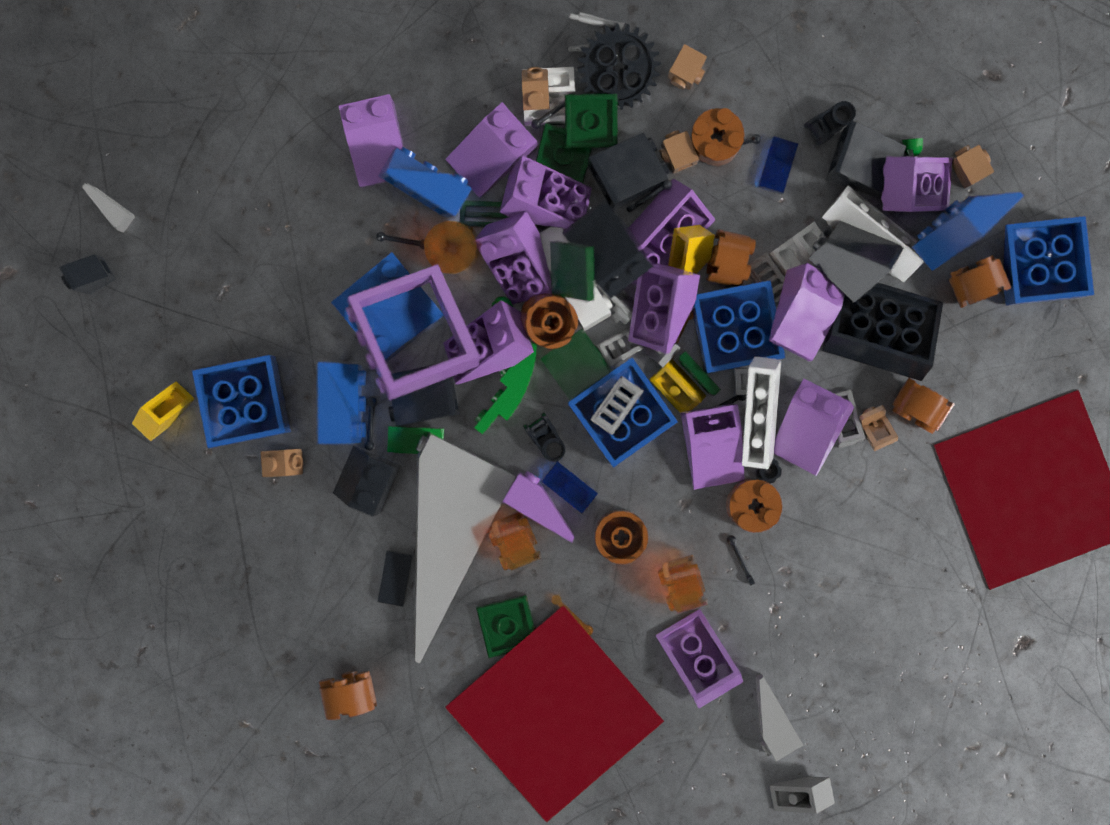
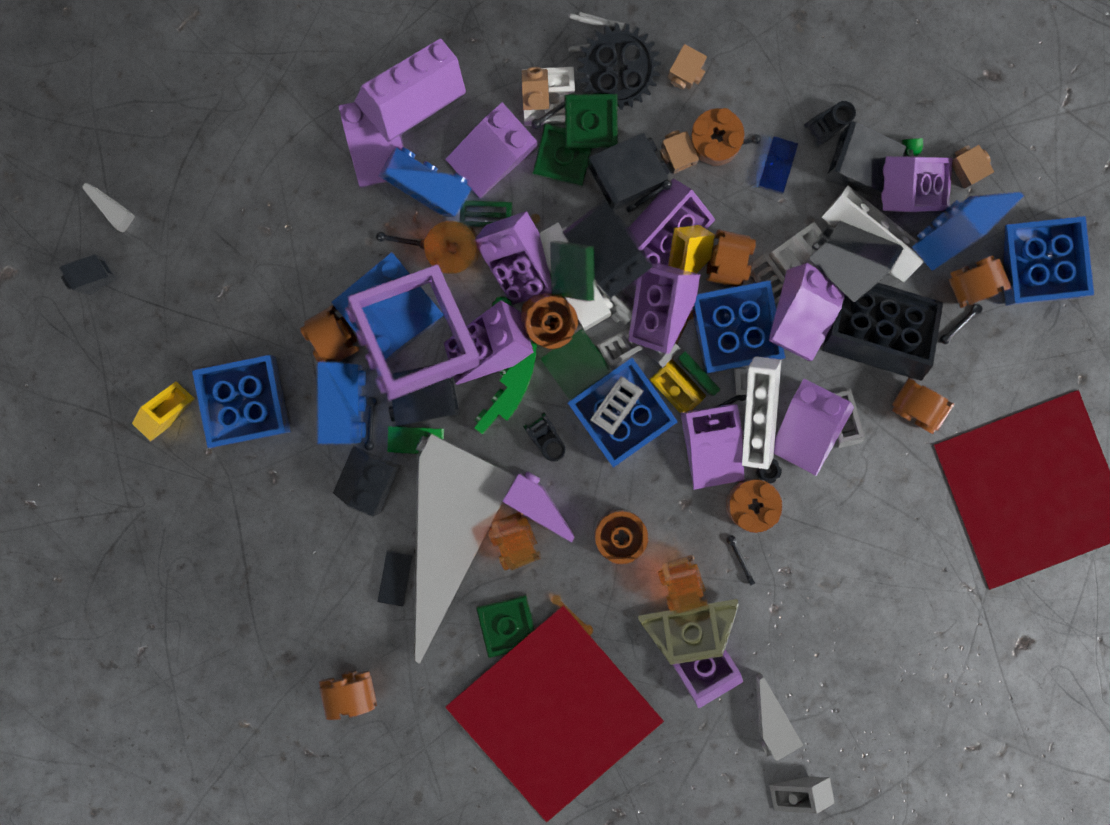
(281, 463): medium nougat bracket -> none
(329, 336): none -> dark orange brick
(412, 90): none -> medium lavender slope
(545, 195): medium lavender slope -> none
(569, 487): clear blue plate -> none
(692, 634): none -> olive wing
(877, 428): medium nougat bracket -> none
(975, 309): none -> black hinge

